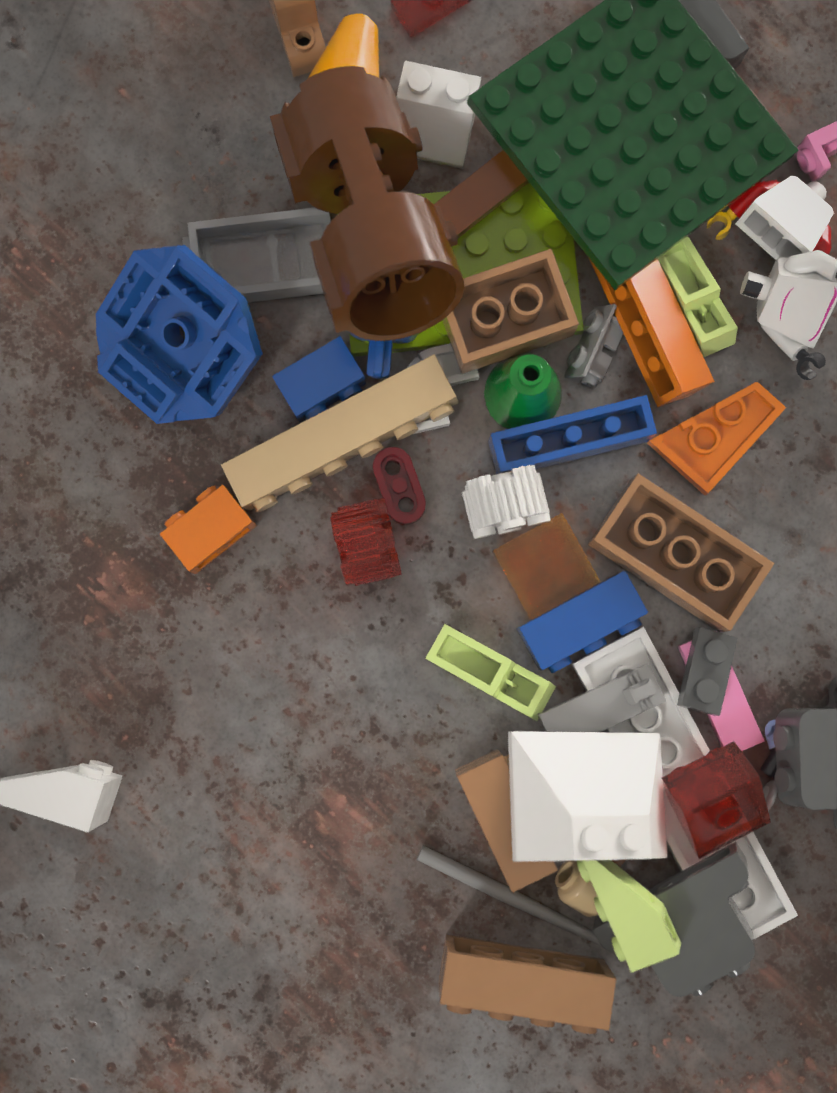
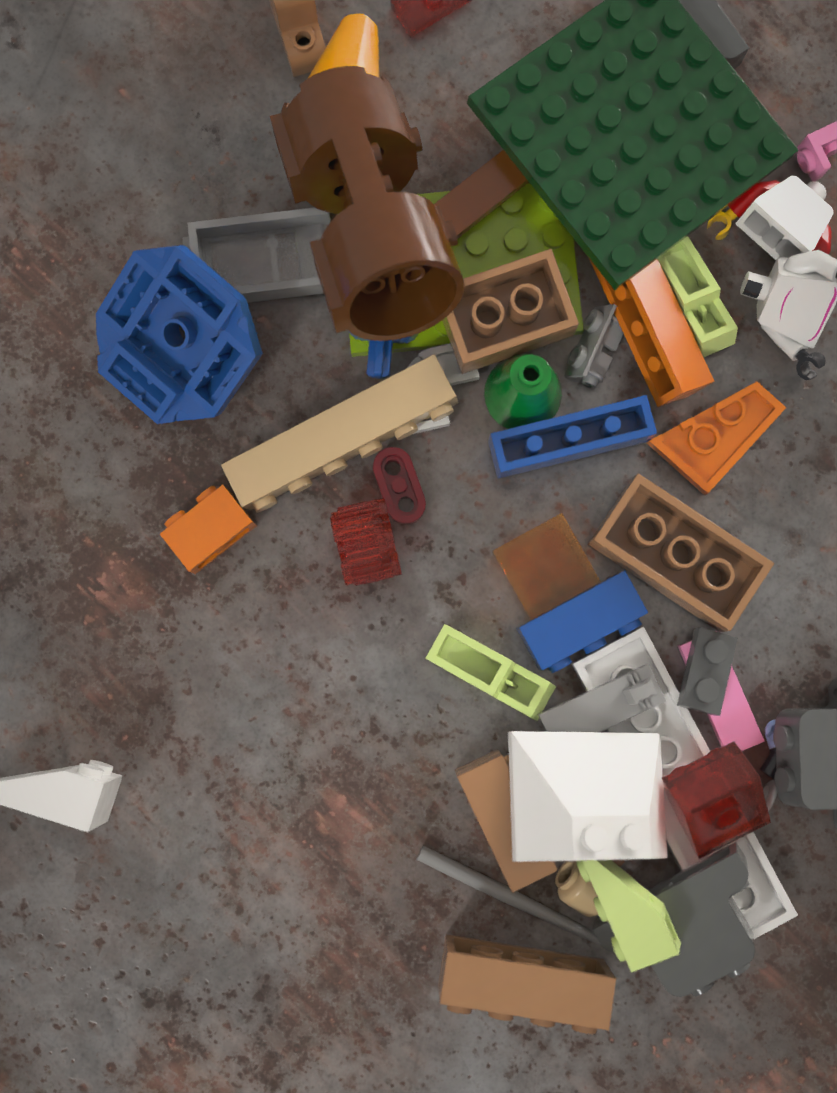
(320, 380): blue brick -> none
(438, 107): white slope -> none
(505, 502): white brick -> none

